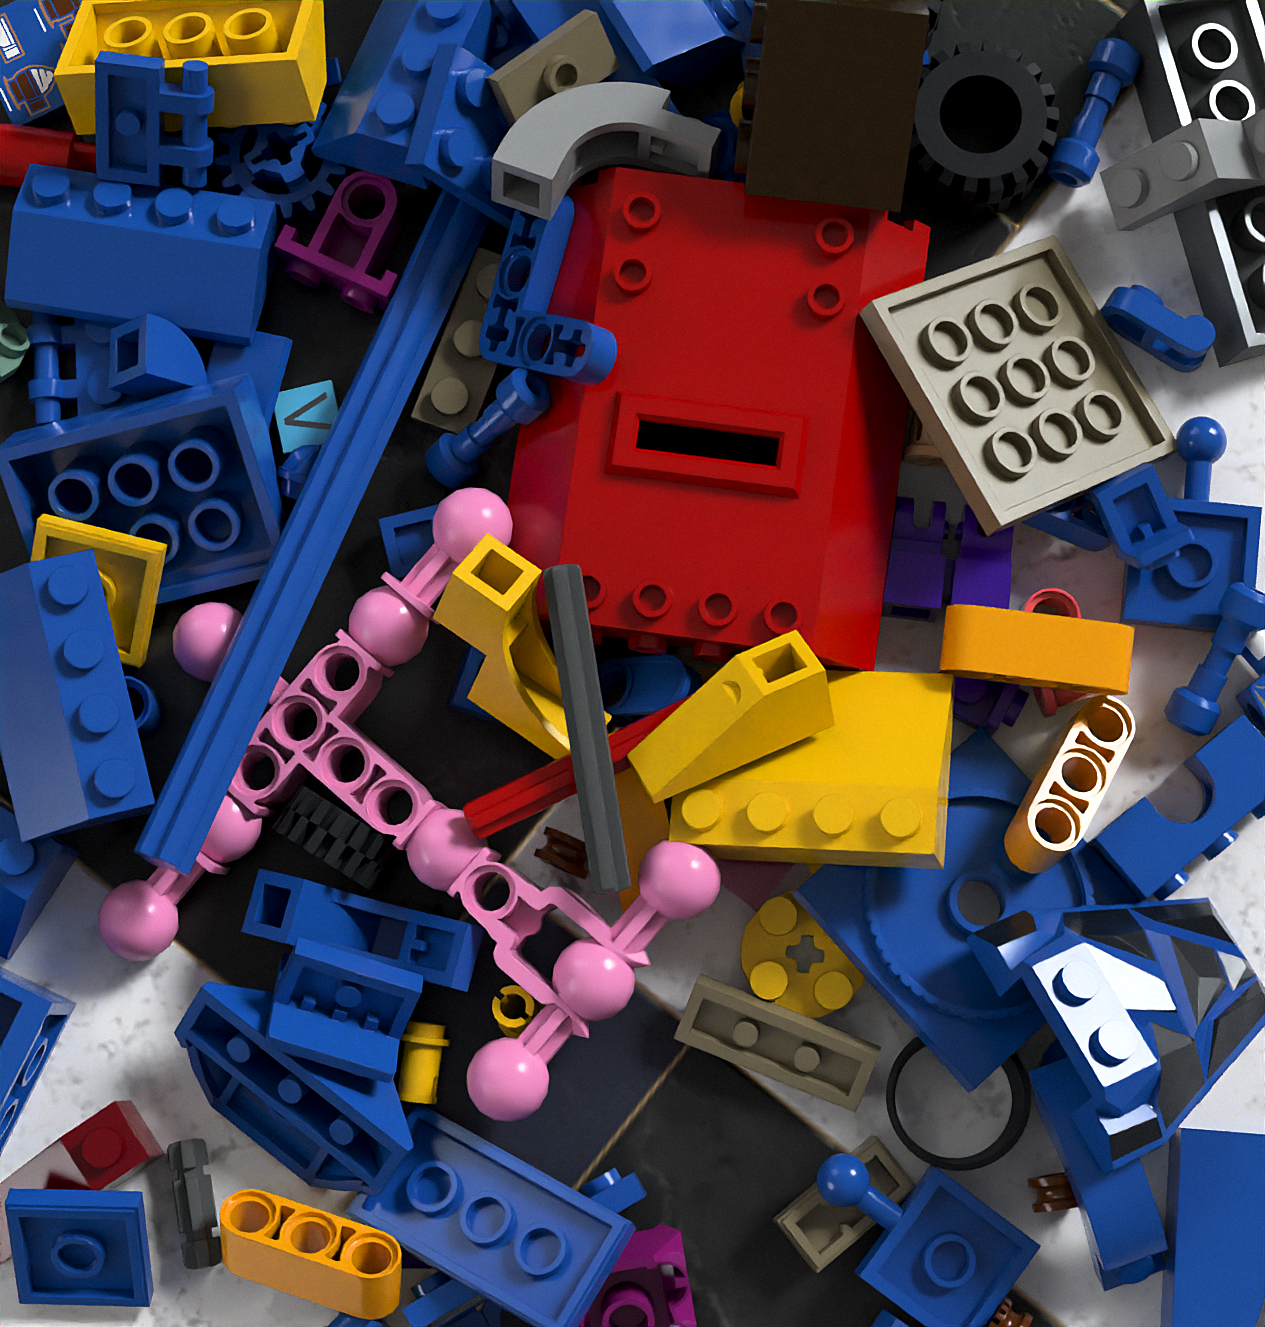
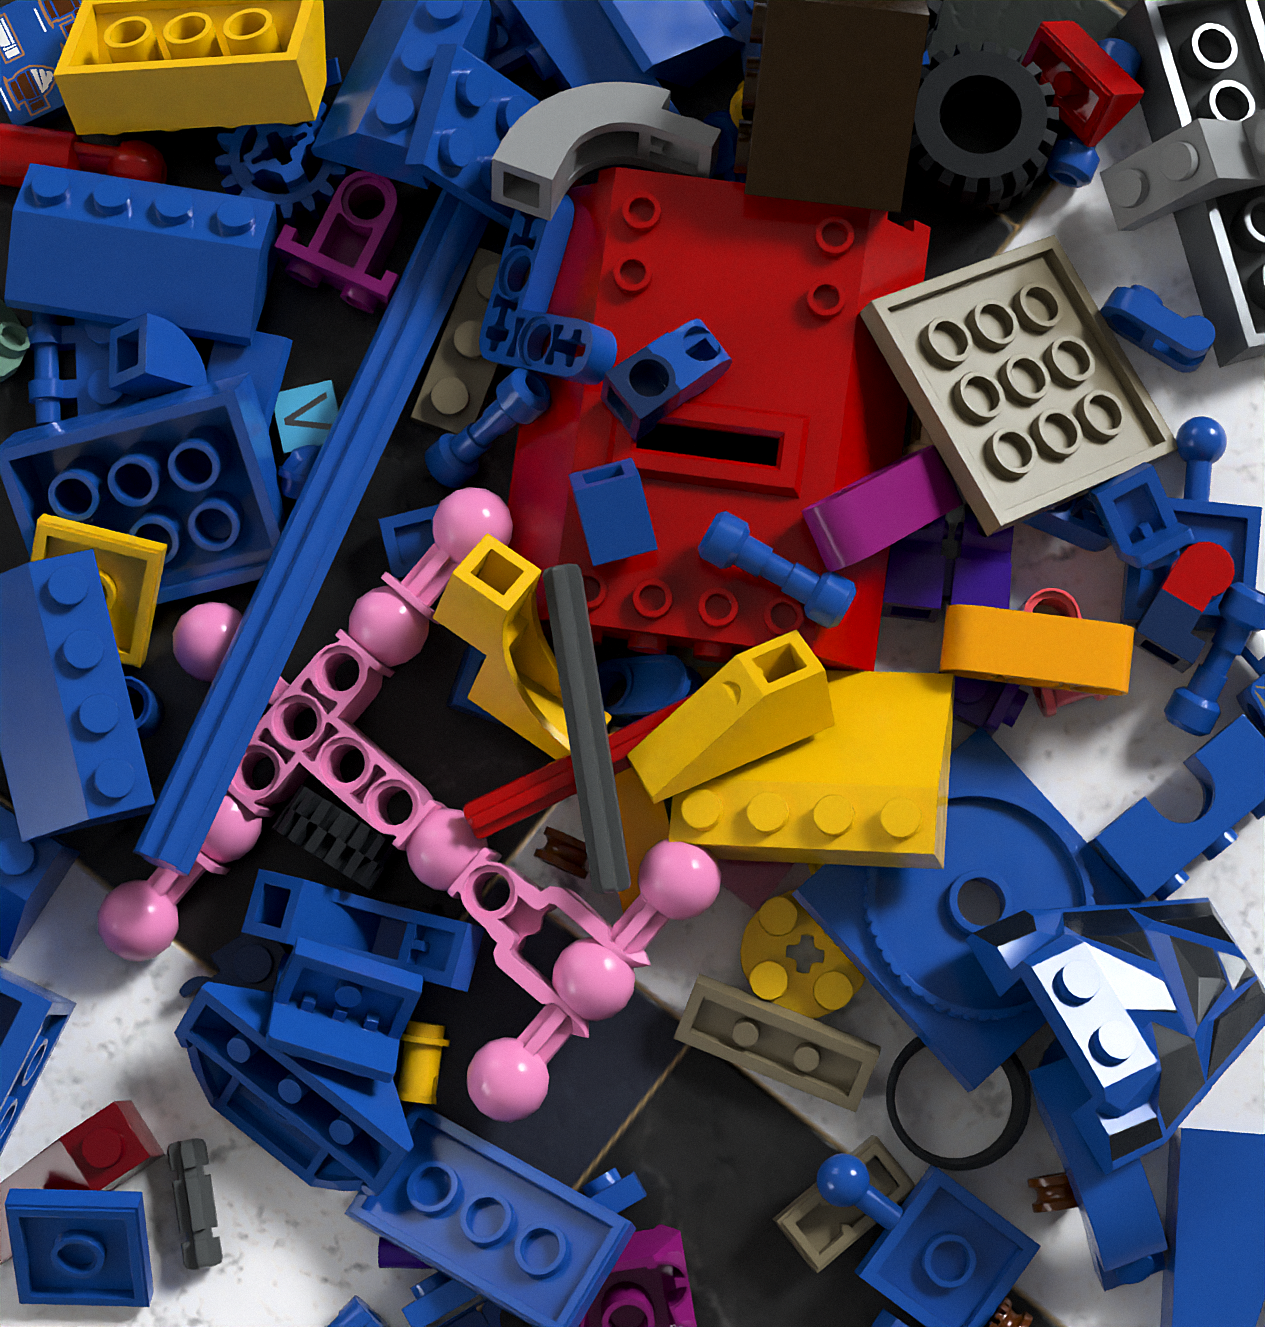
(131, 120): blue plate -> none
(242, 963): none -> dark blue plate
(311, 1254): light orange beam -> none
(503, 1010): yellow pin -> none
(562, 60): dark tan plate -> none
(613, 511): none -> blue brick
(663, 376): none -> leg
(824, 595): none -> blue piece
(881, 508): none -> magenta beam
(1054, 805): light orange beam -> none
(1086, 81): none -> red slope
(1179, 601): none -> leg

